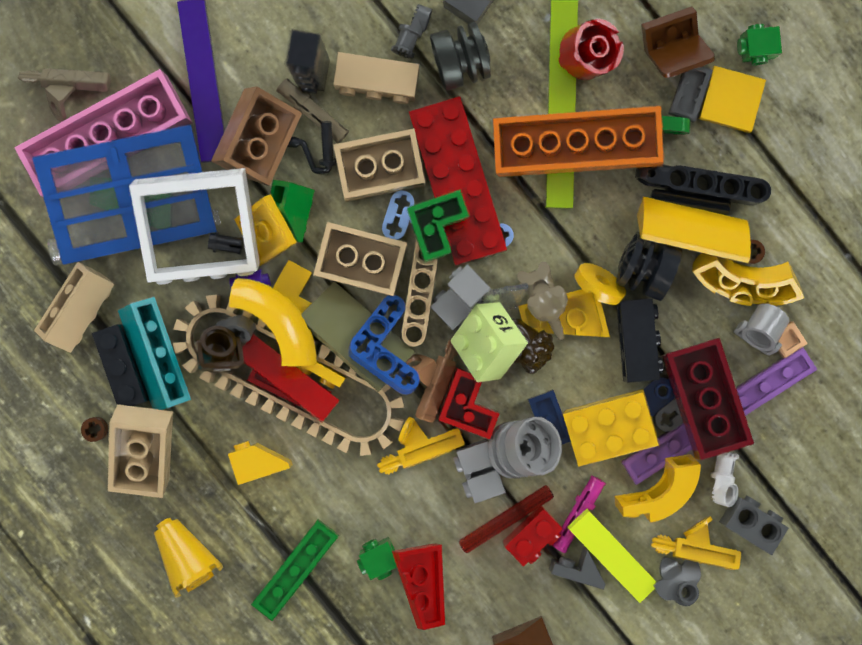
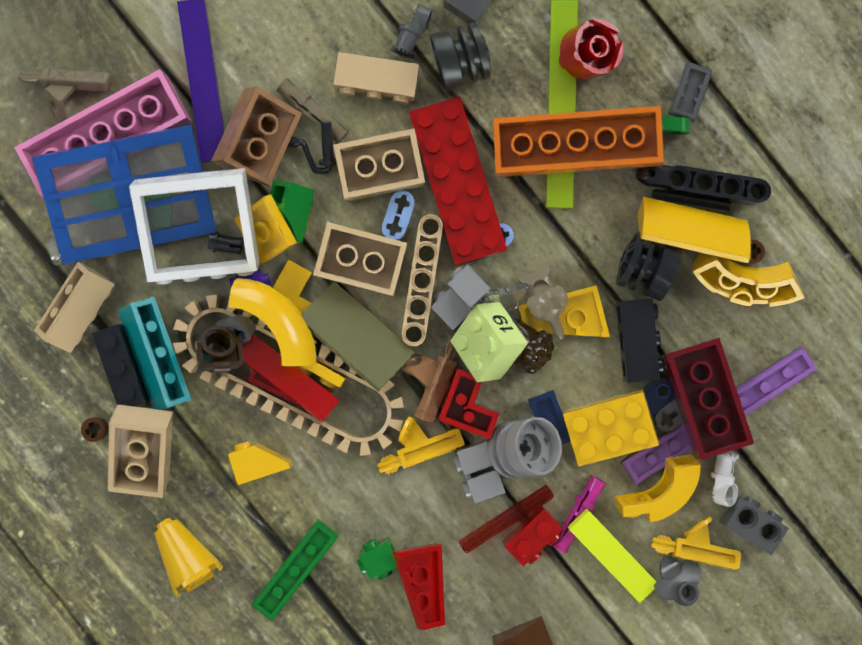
(307, 61): black brick -> none
(375, 351): blue beam -> none
(430, 218): green brick -> none
(585, 572): dark grey slope -> none
(599, 282): yellow tile -> none
(675, 43): reddish brown bracket -> none
(732, 99): yellow tile -> none
(759, 44): green brick -> none
(764, 328): light grey piece -> none
(791, 340): light nougat tile -> none

